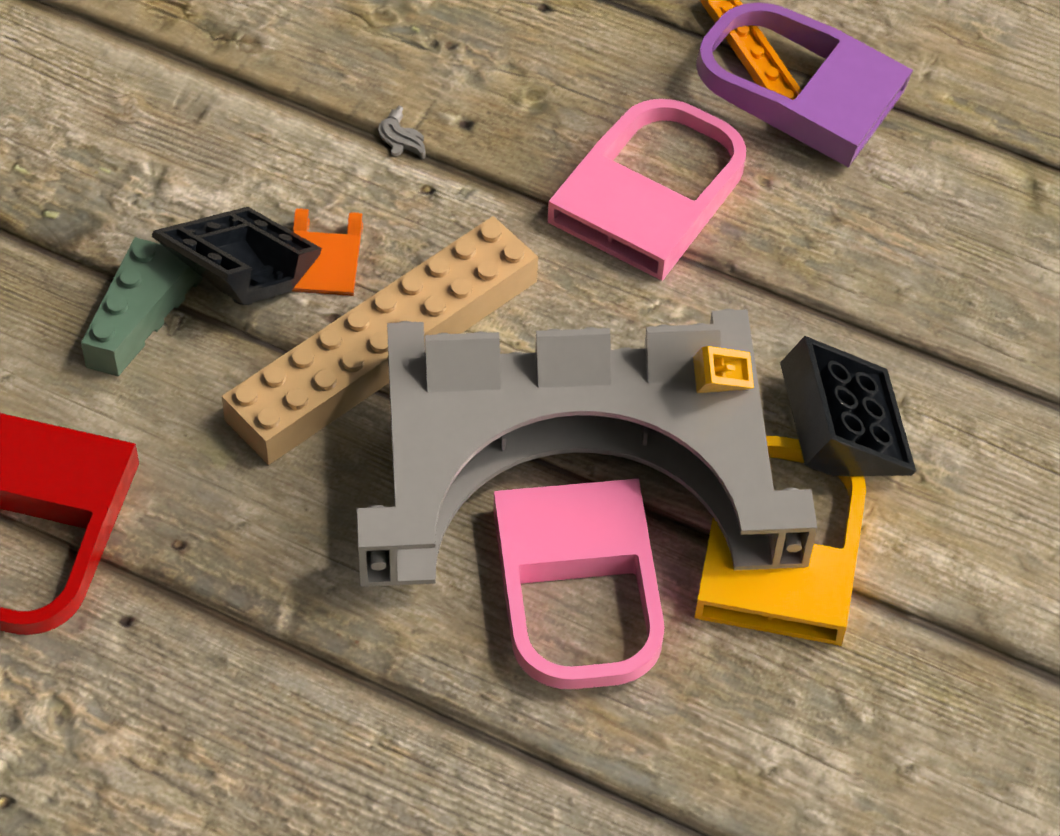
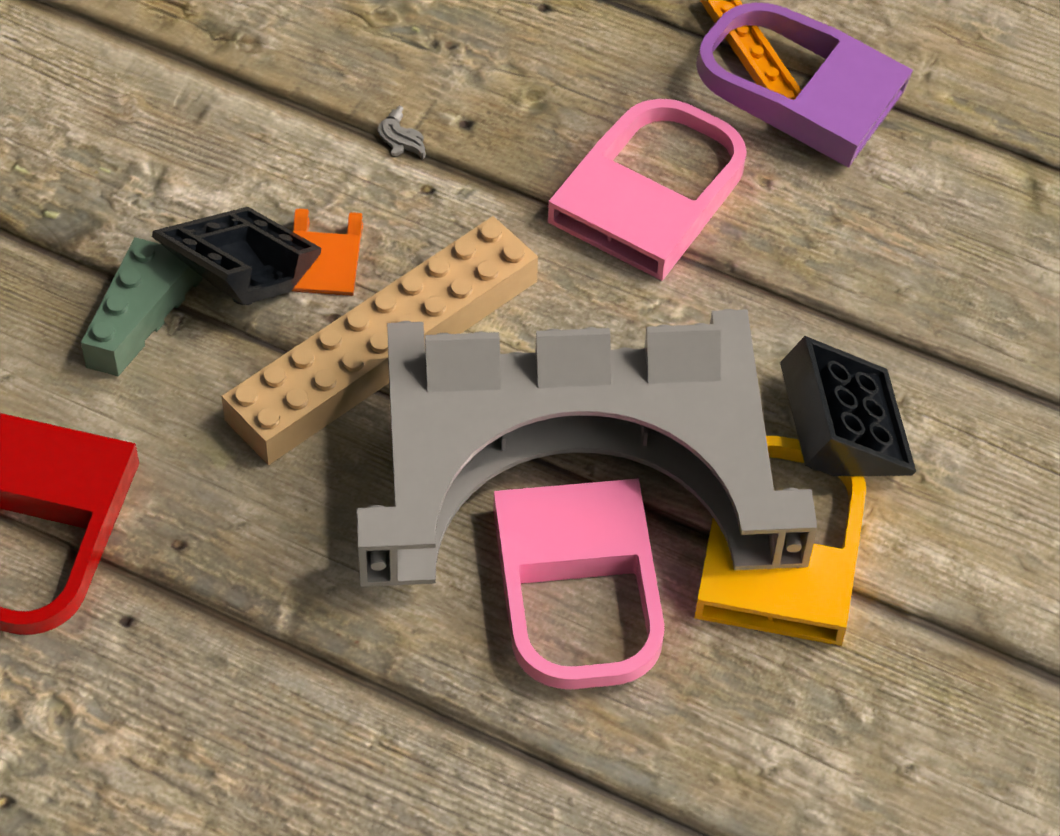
(722, 370): yellow slope -> none

